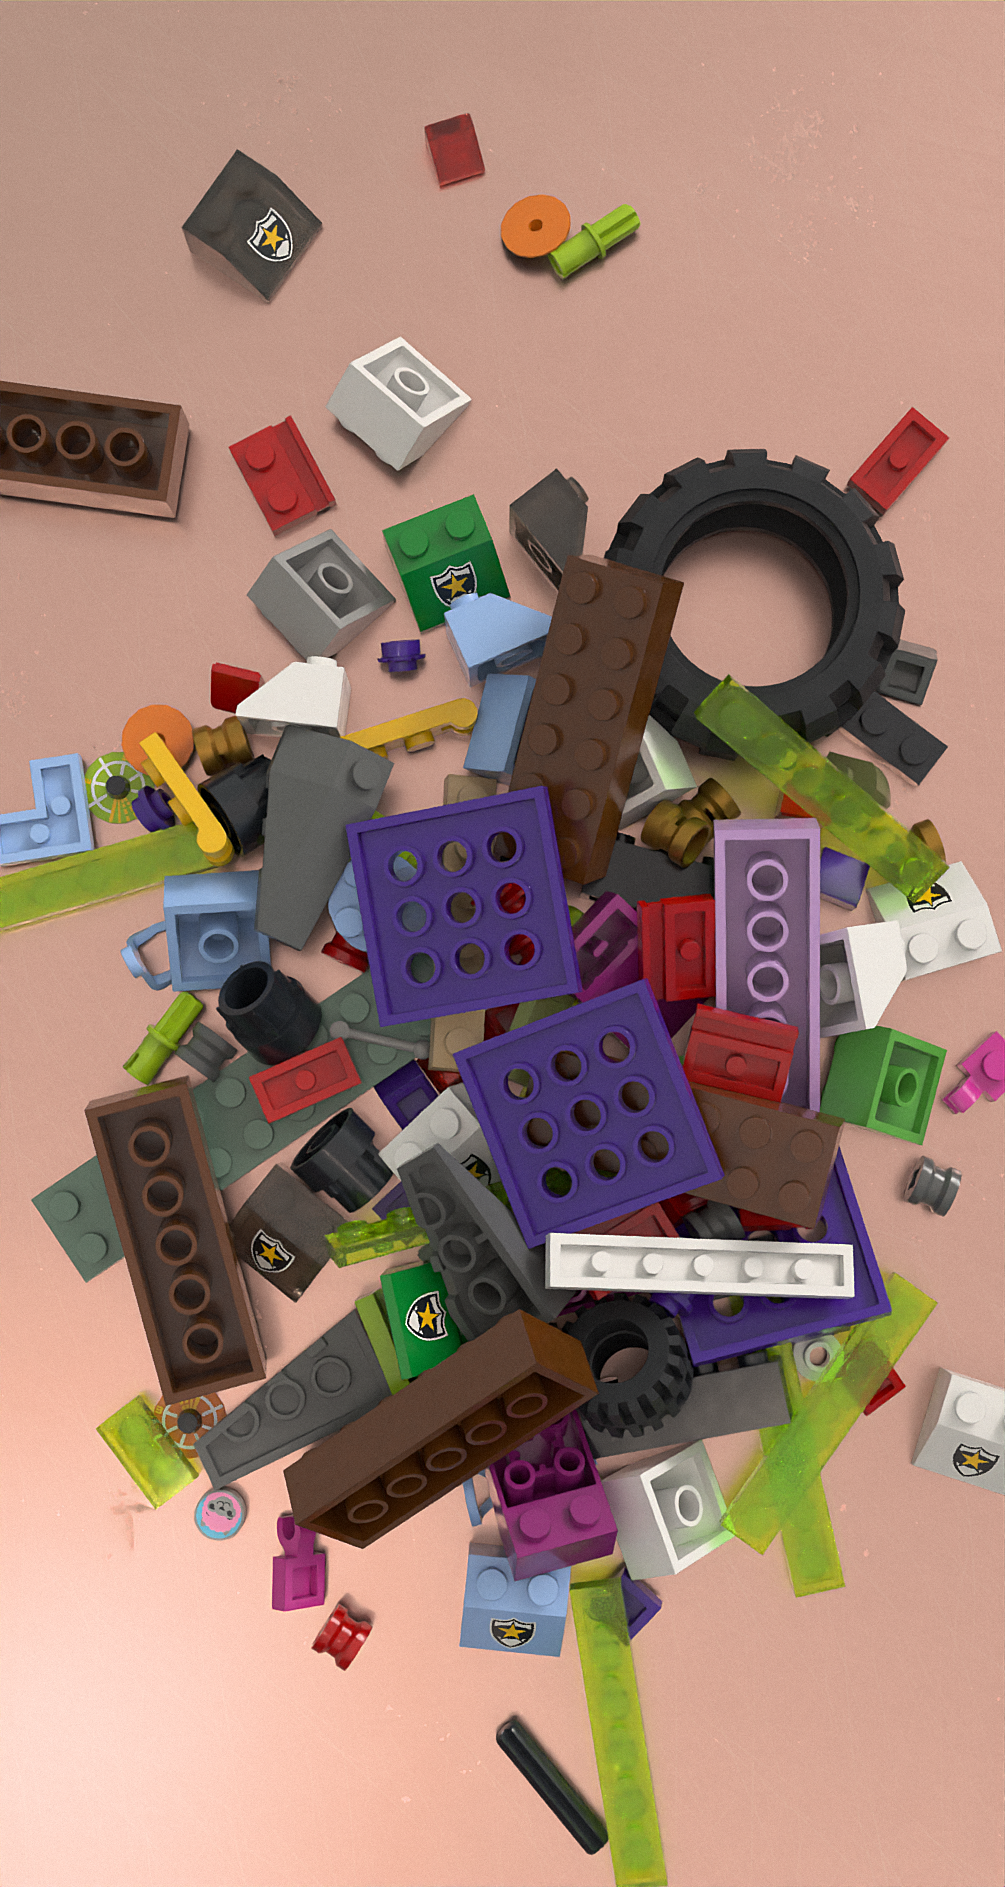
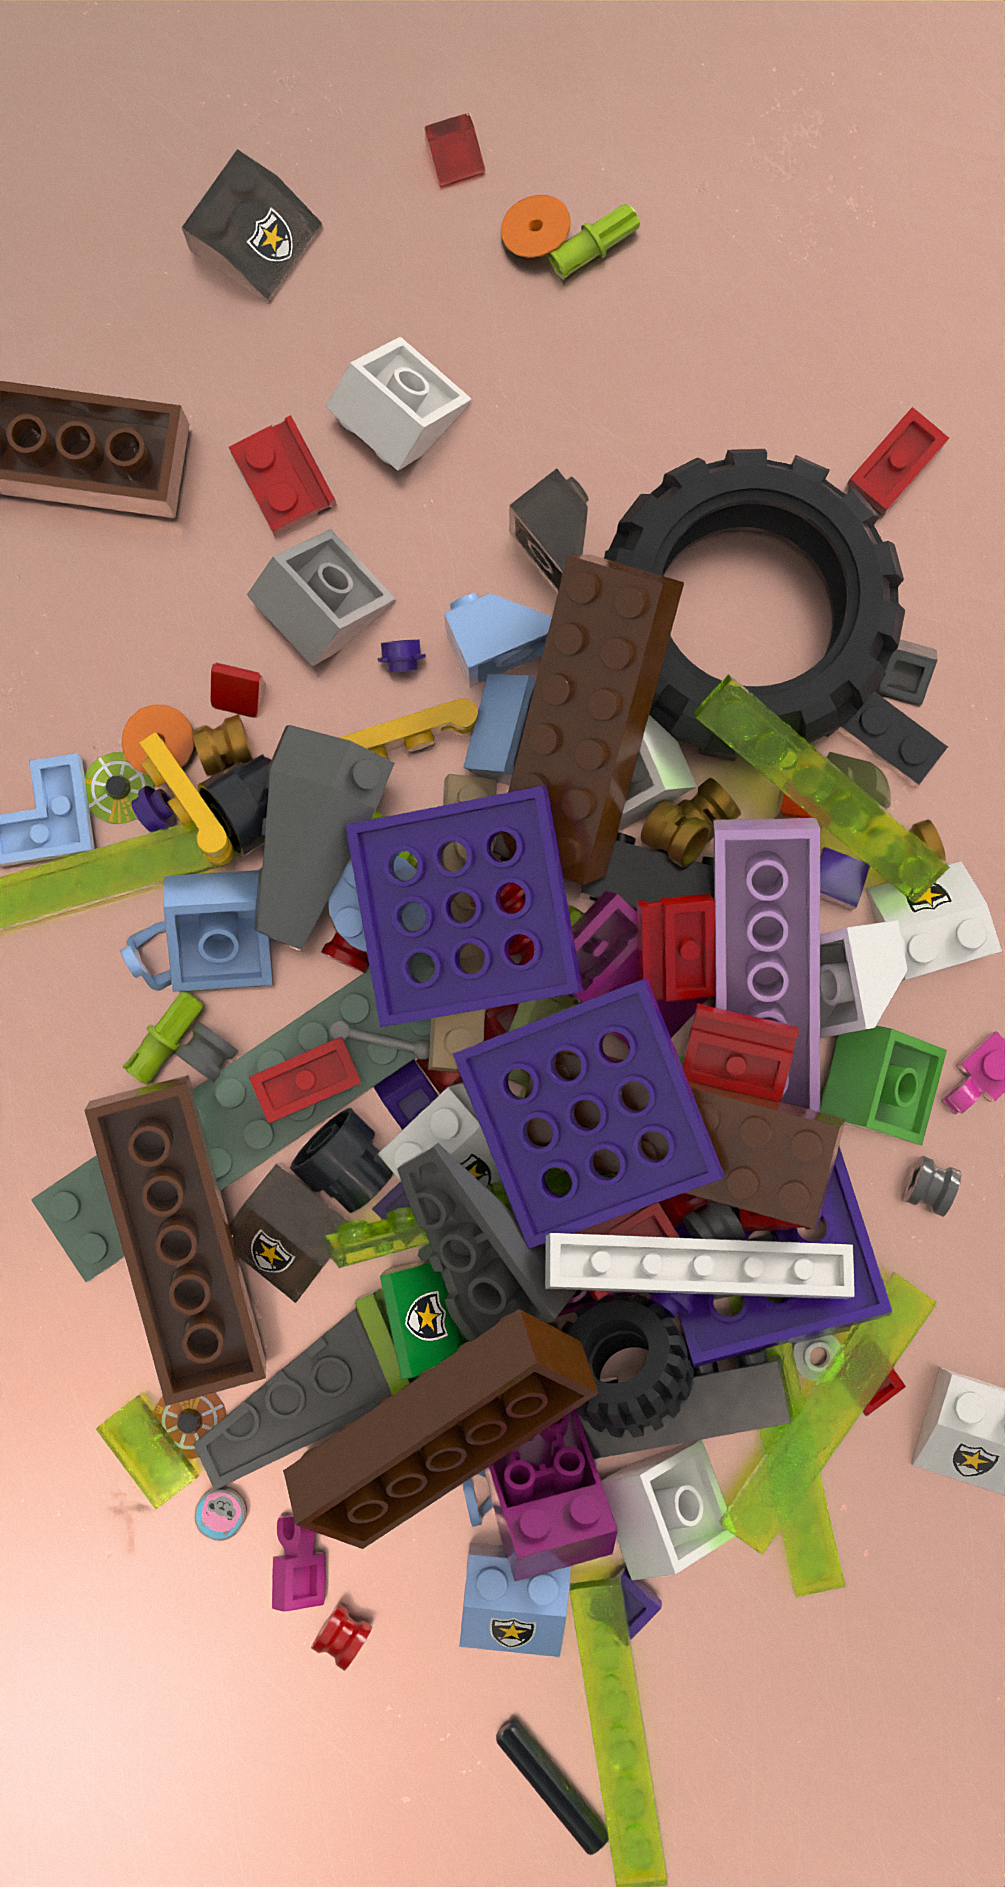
(268, 1012): black piece -> none
(301, 695): white slope -> none
(444, 559): green slope -> none

